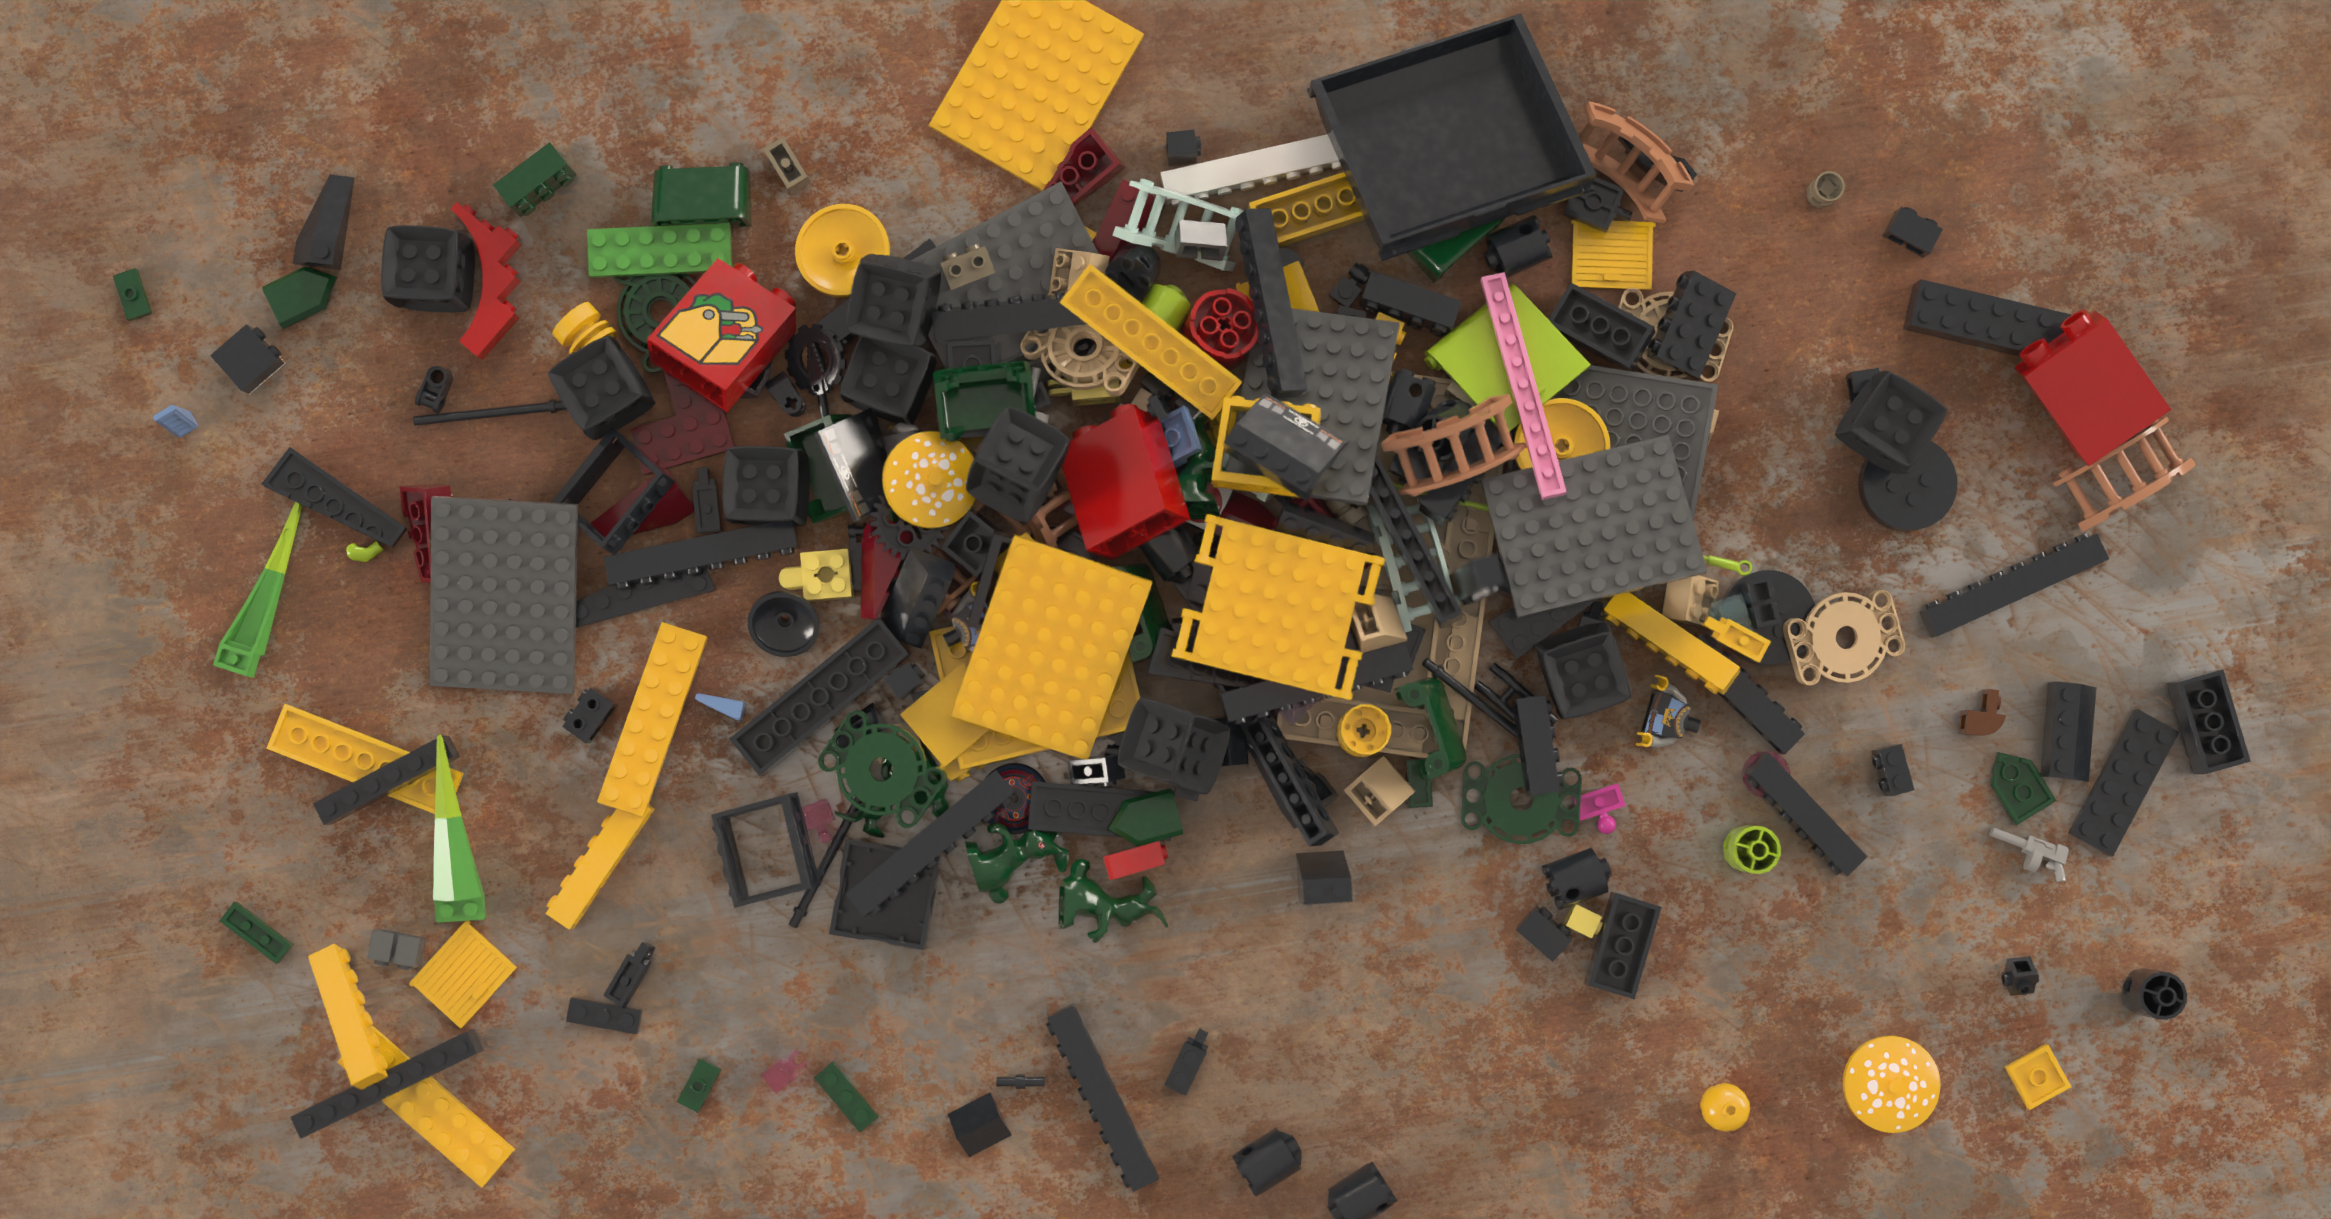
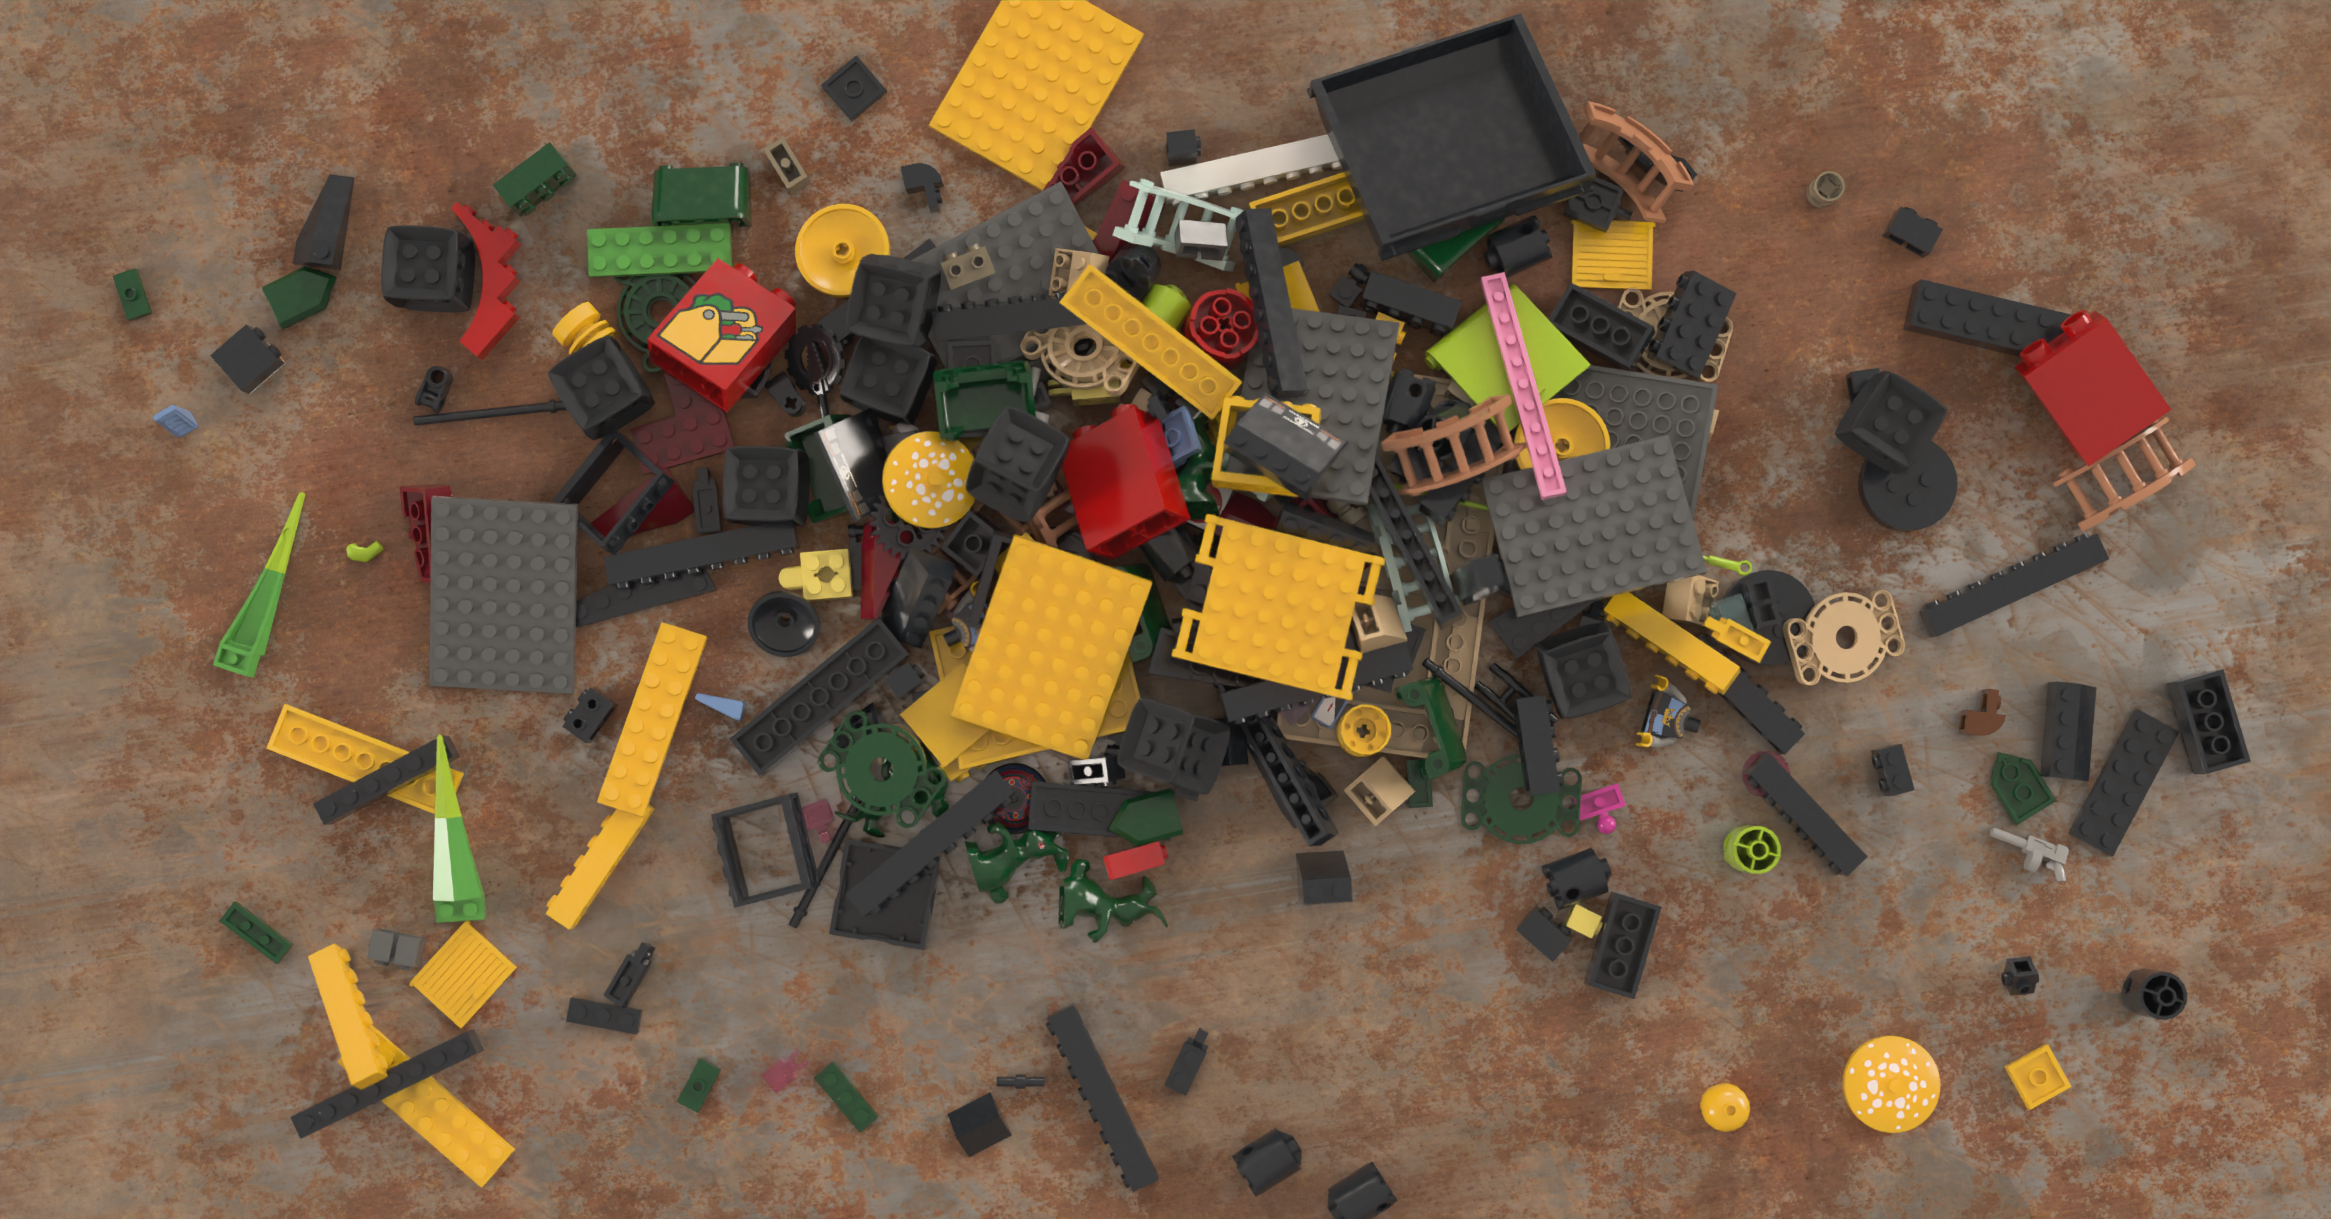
(317, 490): black wing -> none
(854, 88): none -> black tile
(925, 178): none -> black brick
(1329, 710): none -> slope

